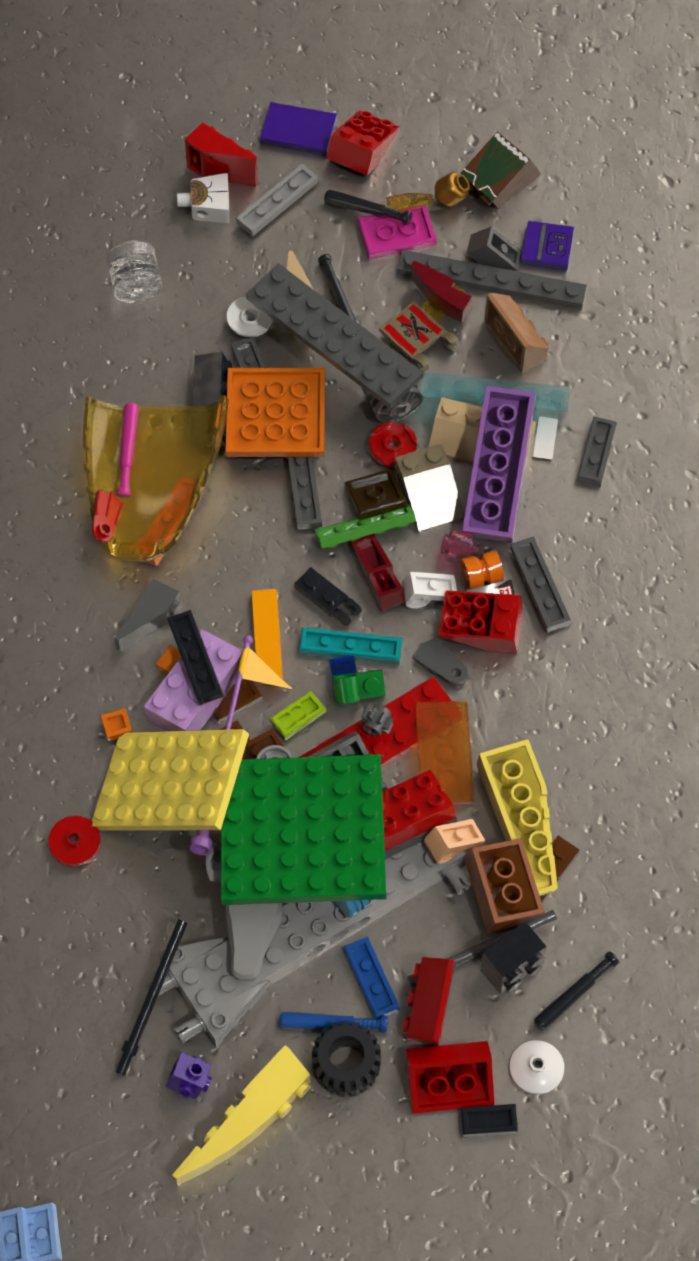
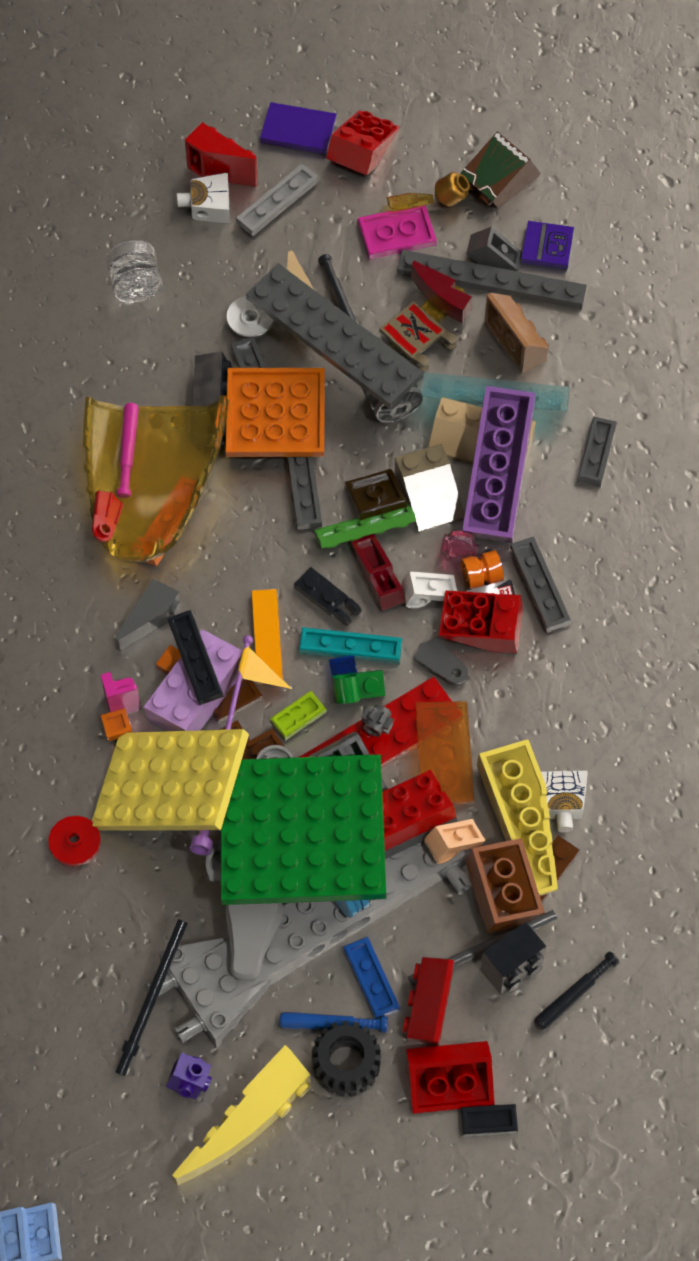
(120, 693): none -> dark pink panel
(354, 203): black piece -> none
(391, 434): red plate -> none
(534, 1079): white dish -> none
(545, 438): white sticker -> none
(565, 796): none -> torso

